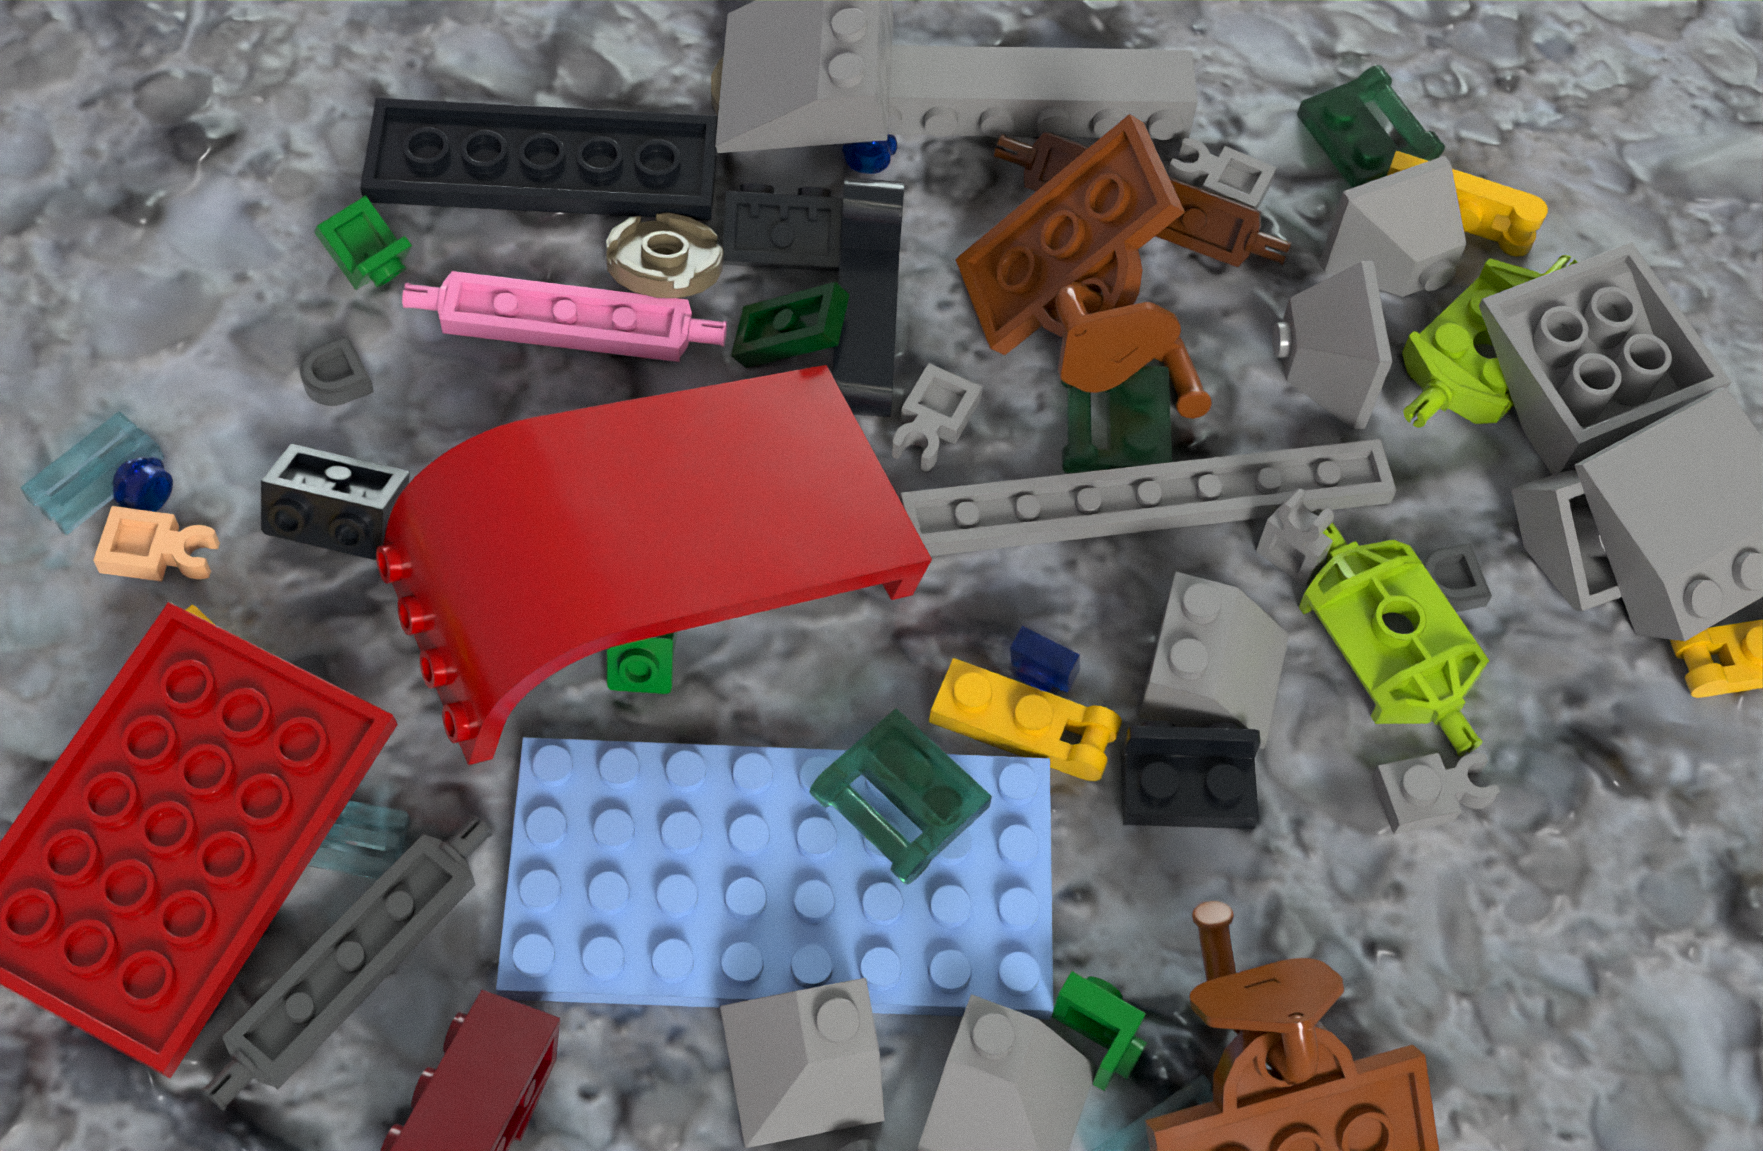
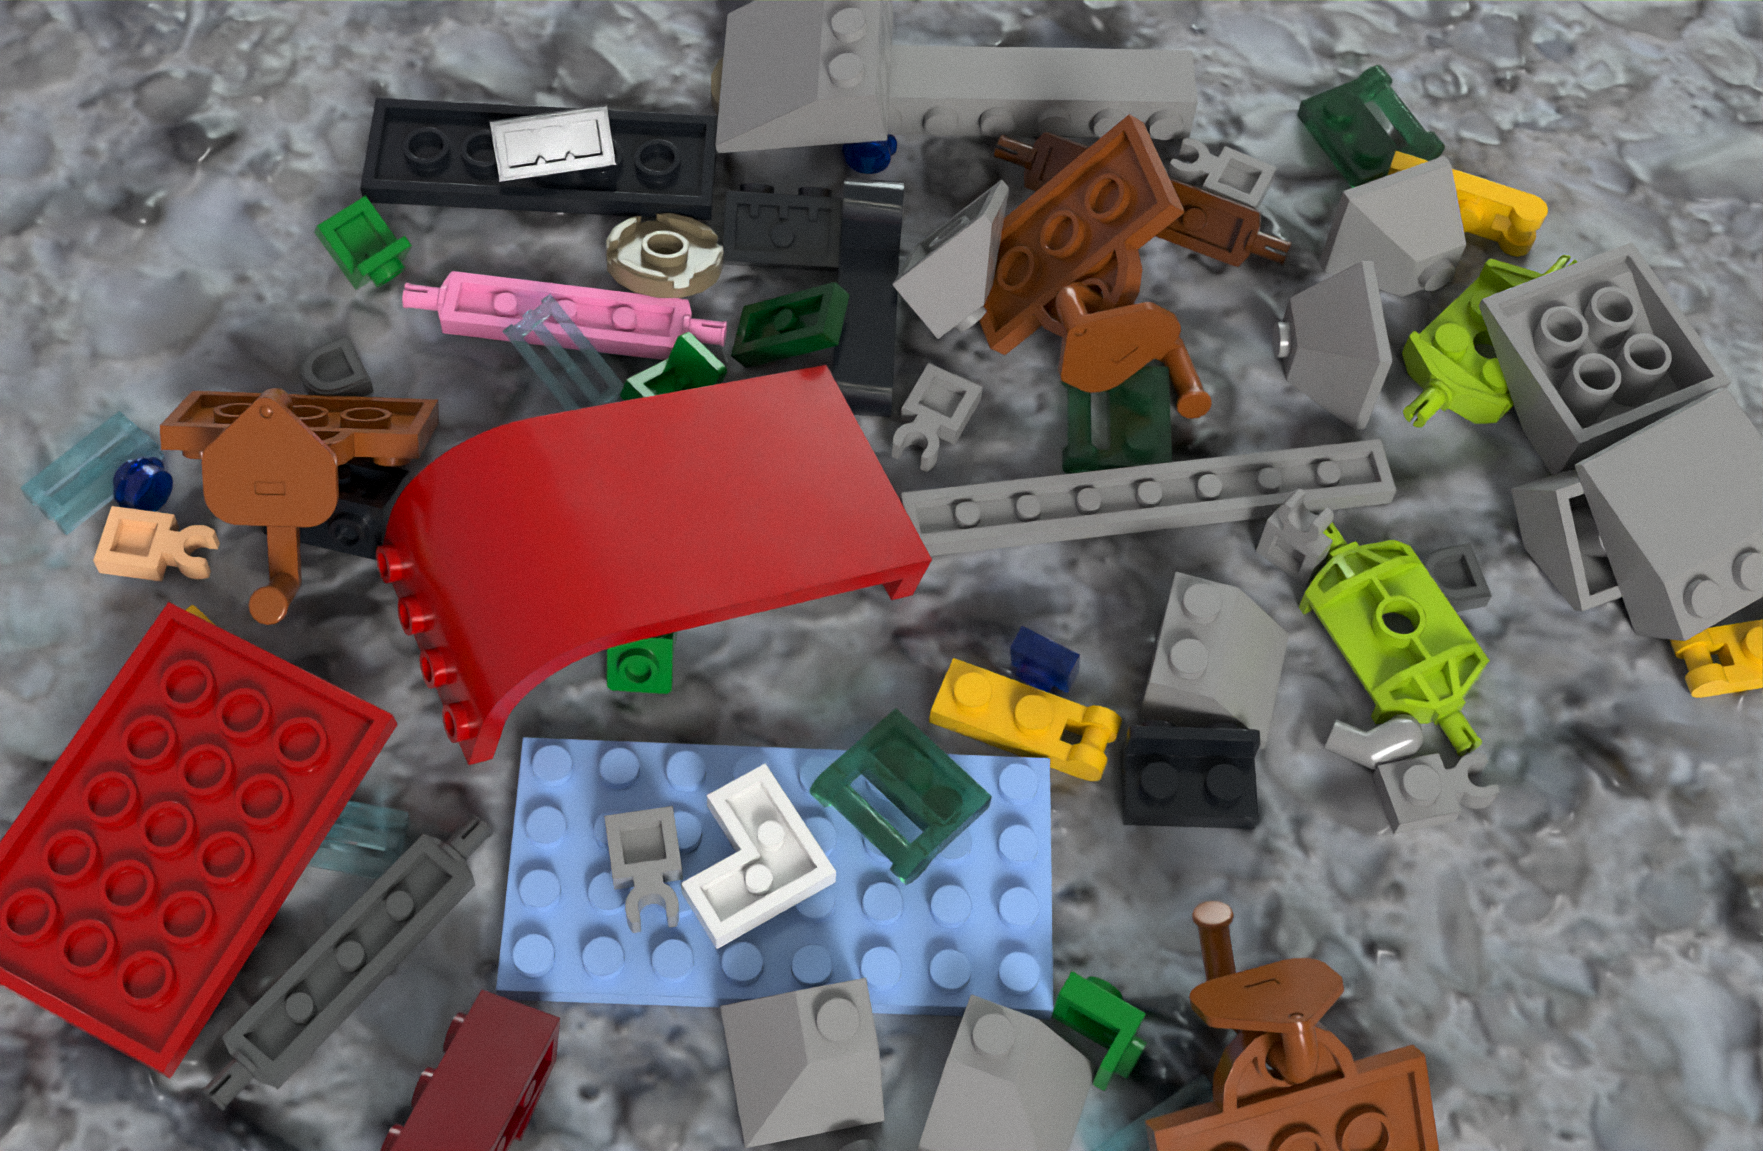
(278, 459): none -> dark orange plate
(533, 321): none -> clear light blue tile
(552, 142): none -> plate
(643, 857): none -> light grey plate
(687, 368): none -> green bracket
(773, 861): none -> white plate
(956, 265): none -> light grey slope
(1385, 744): none -> light grey arm

